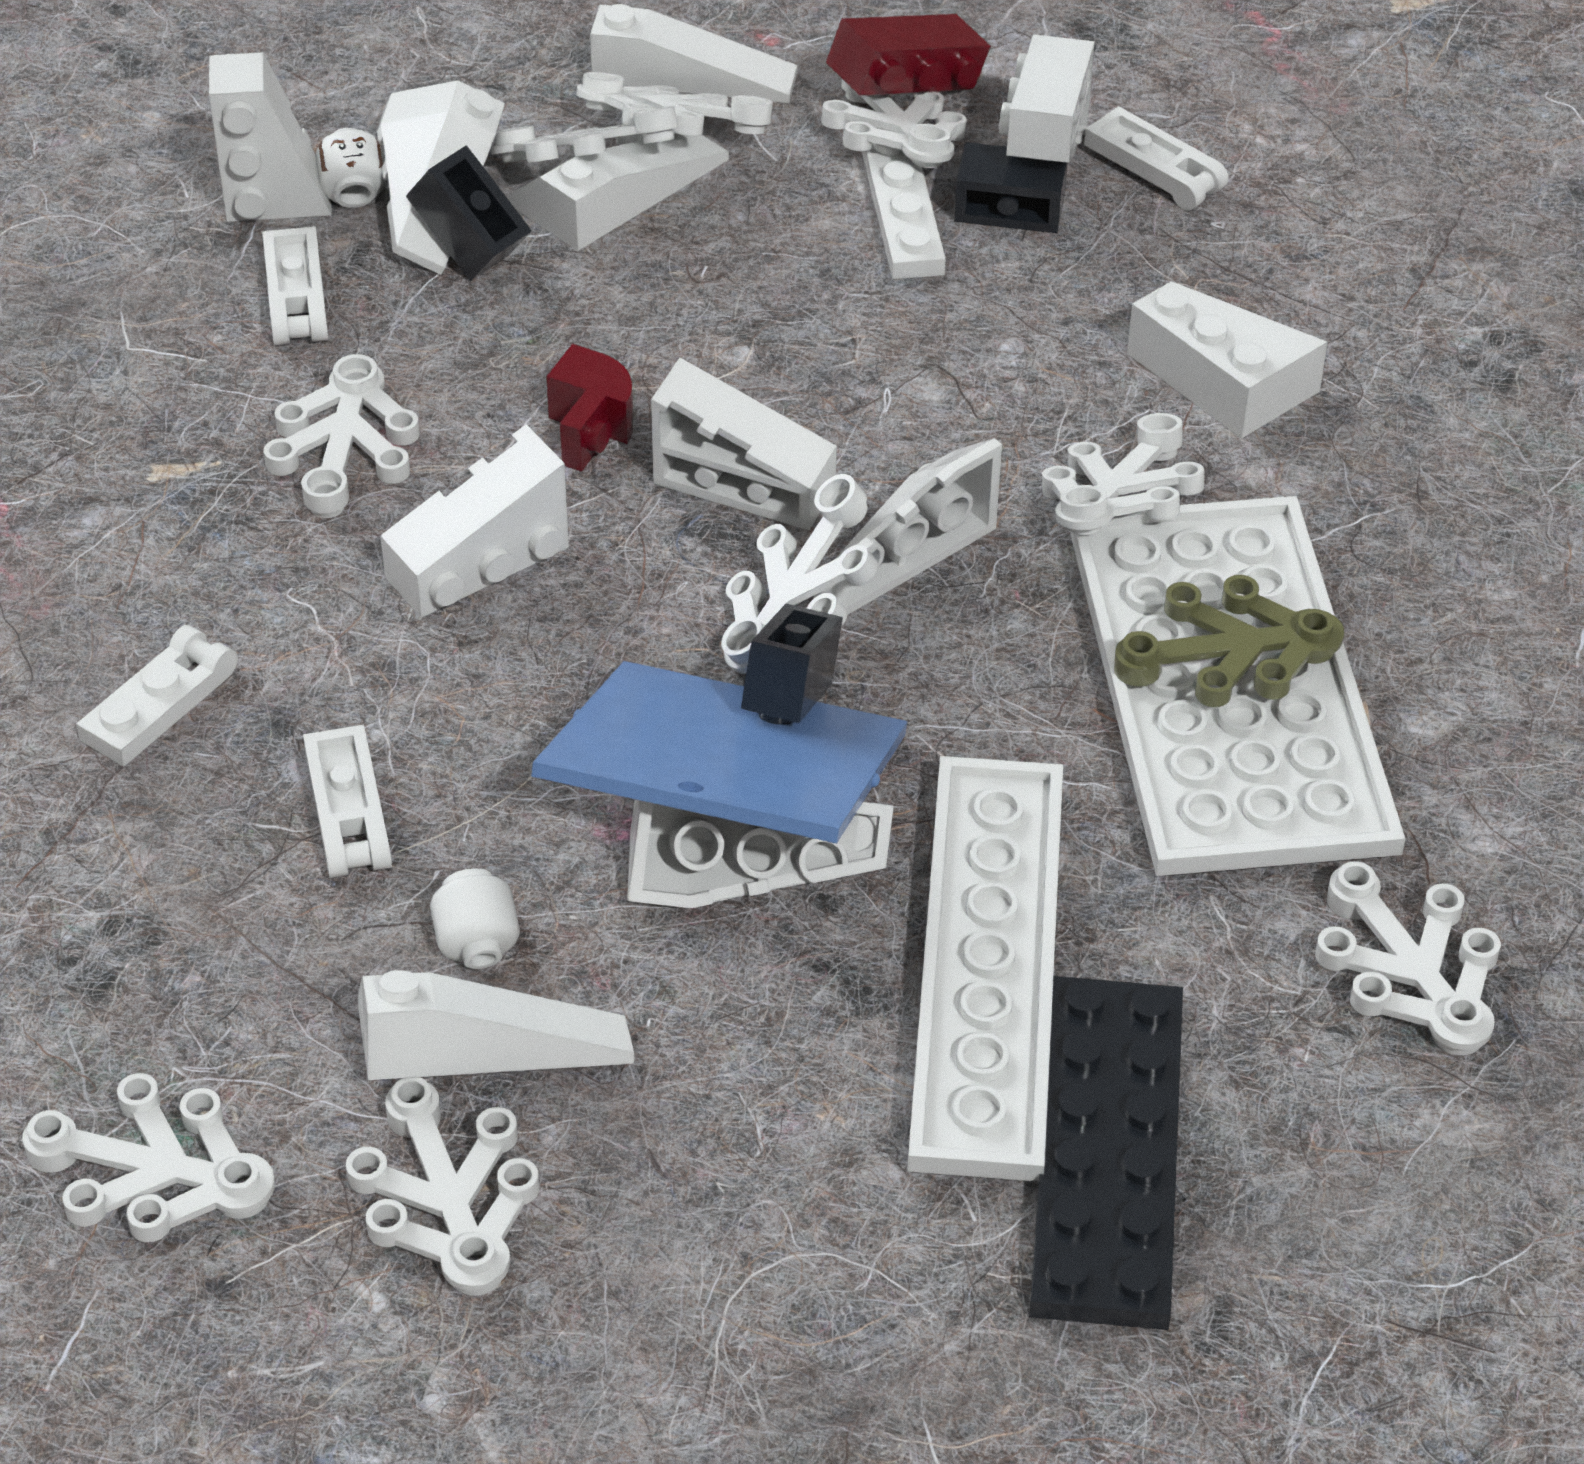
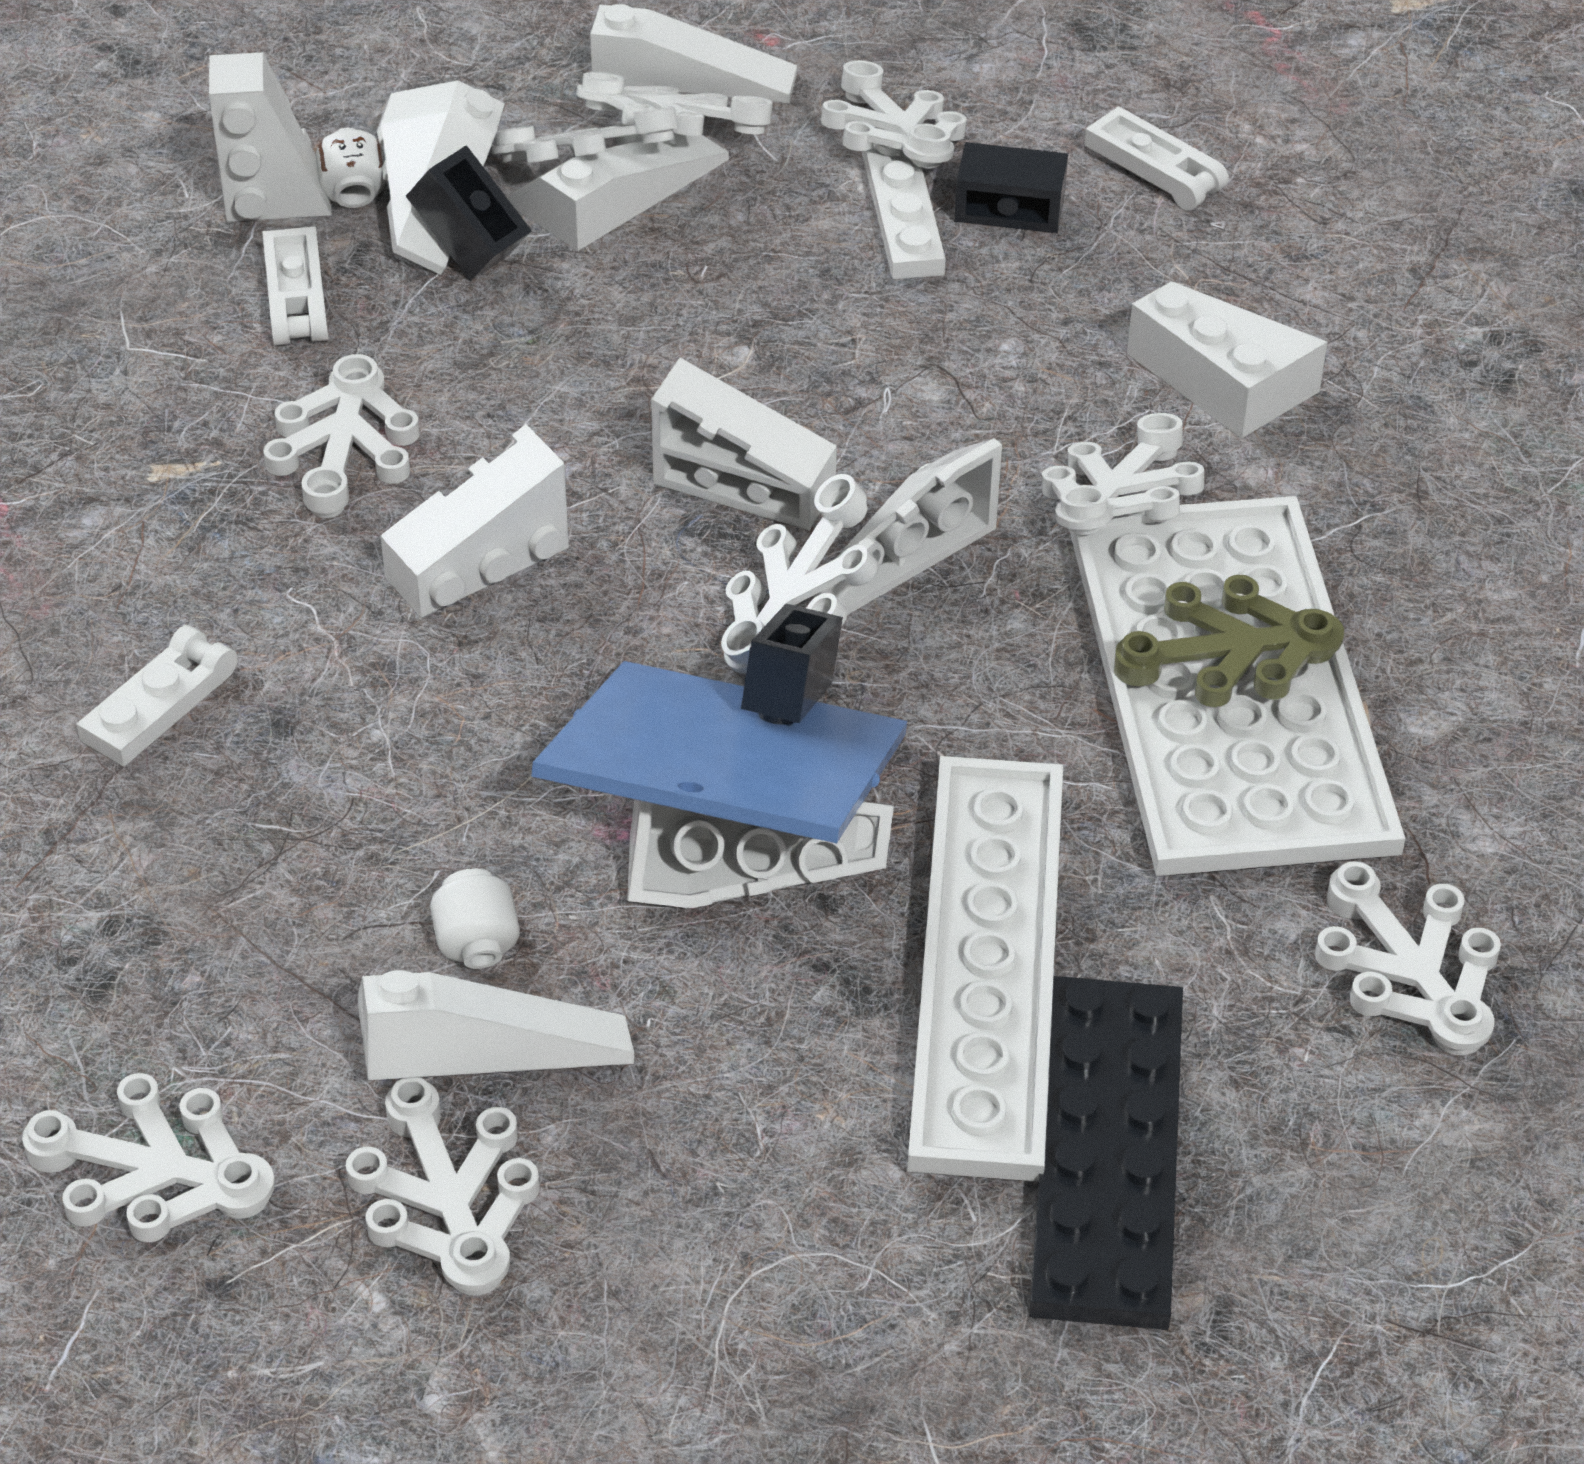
(346, 799): white plate -> none
(591, 402): dark red brick -> none
(907, 54): dark red brick -> none
(1048, 99): white wedge -> none

